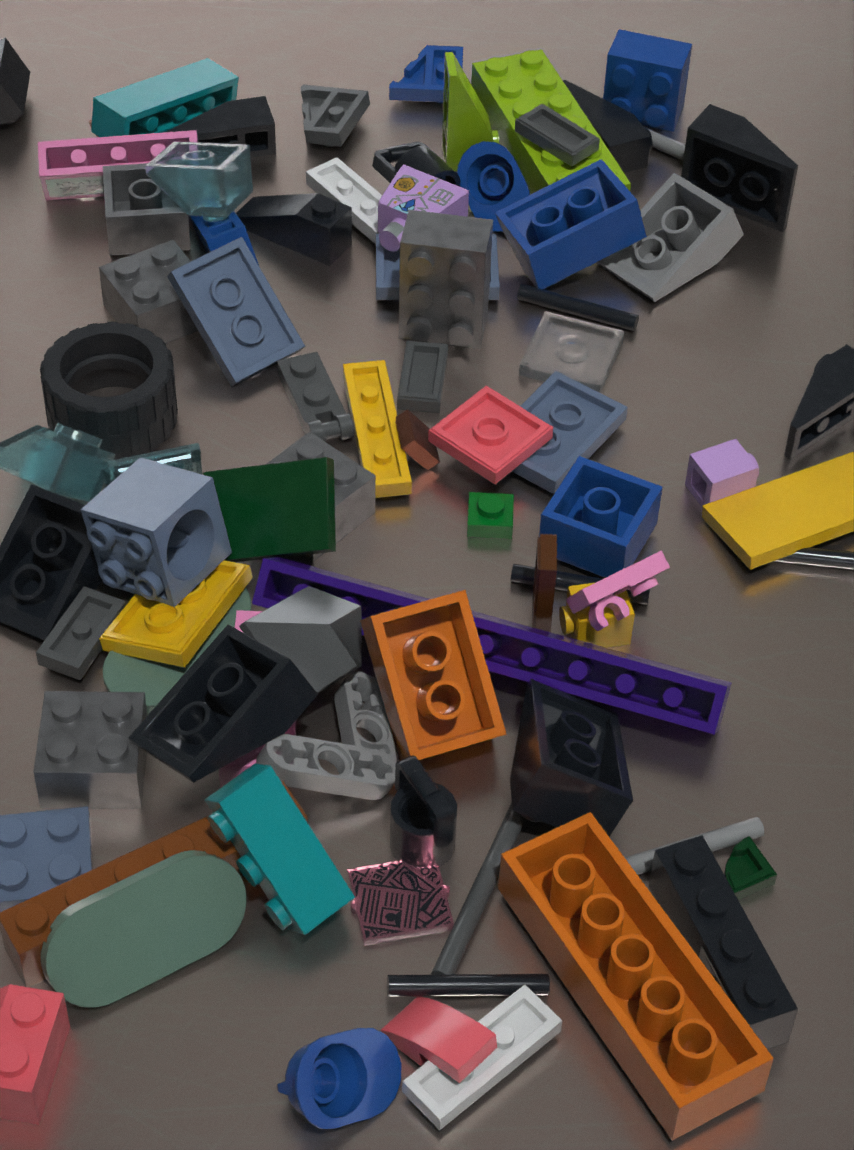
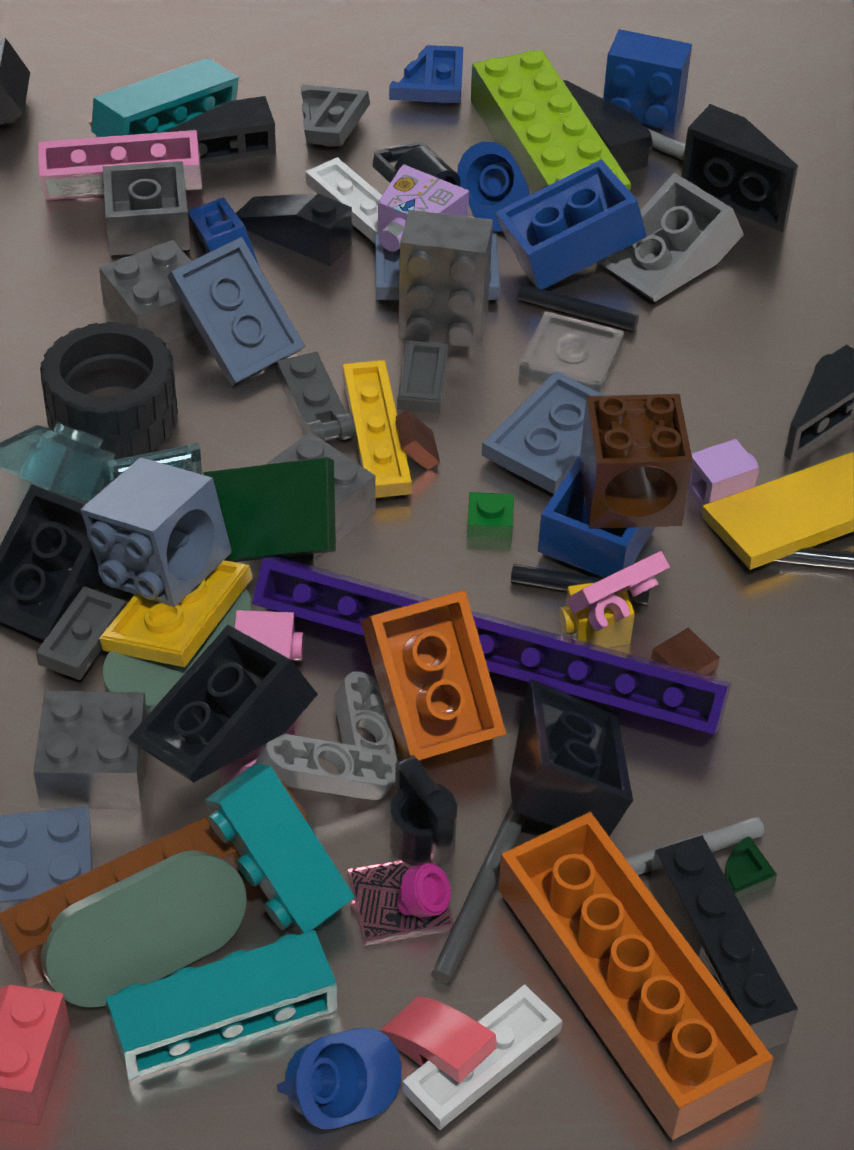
(204, 177): clear light blue slope -> none
(221, 1003): none -> teal brick
(313, 631): dark grey slope -> none
(424, 891): none -> dark pink tile
(464, 116): lime slope -> none
(465, 984): black bar -> none
(490, 434): coral tile -> none
(544, 581): reddish brown tile -> none
(557, 134): dark grey tile -> none
(635, 461): none -> reddish brown brick
(686, 652): none -> copper tile

